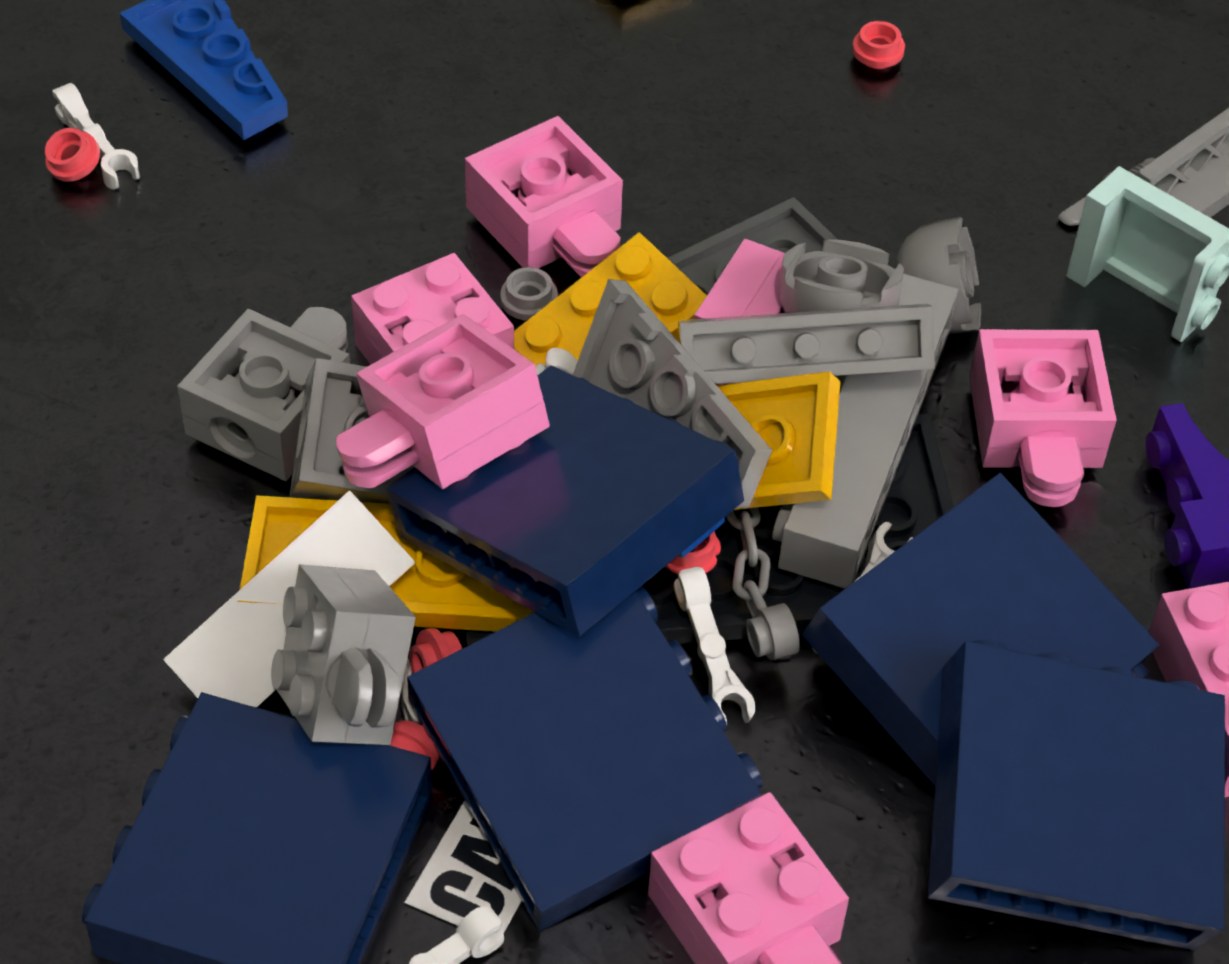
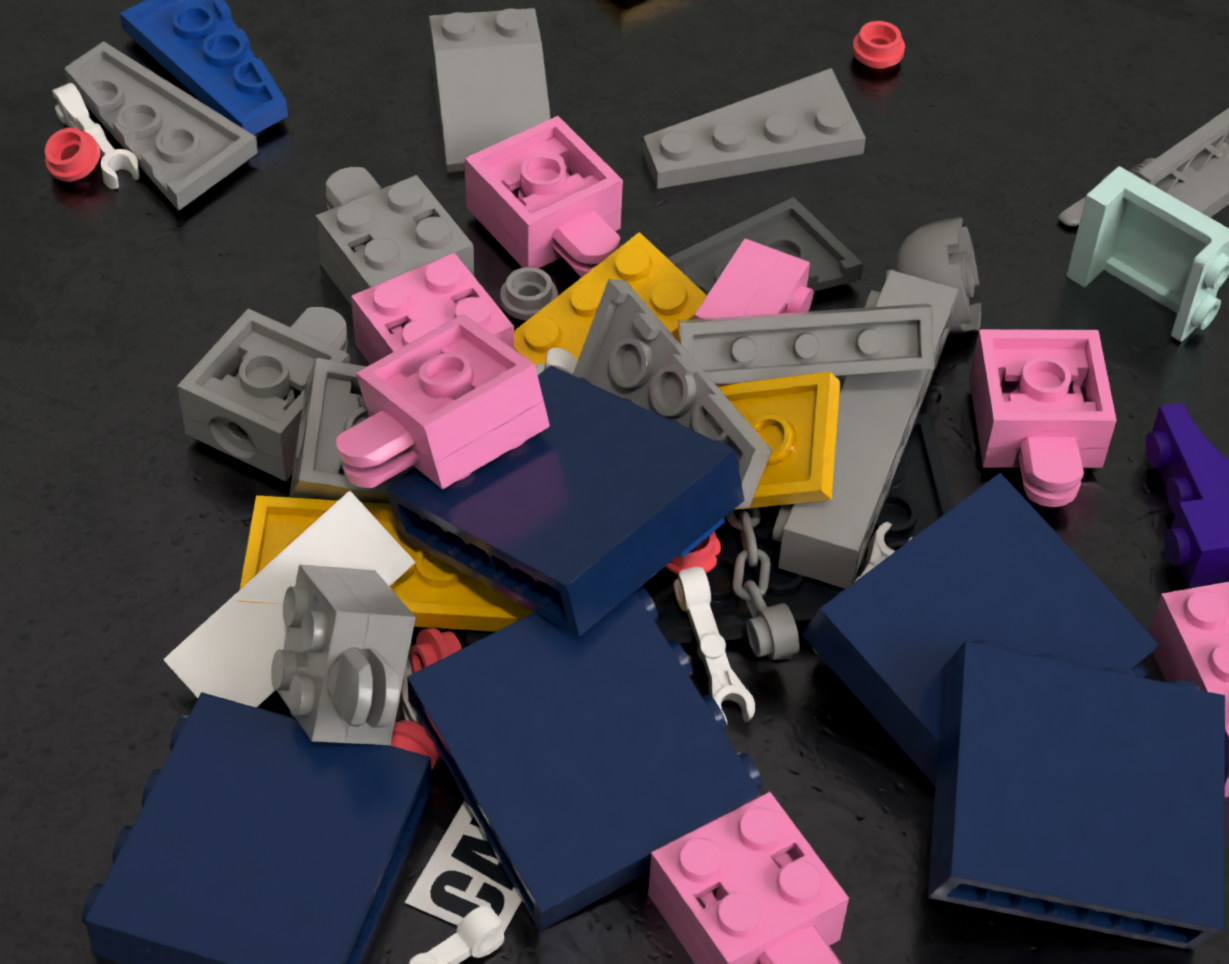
(171, 133): none -> light grey wing
(383, 232): none -> light grey brick
(486, 79): none -> light grey slope
(764, 132): none -> light grey wing
(838, 278): light grey cylinder -> none

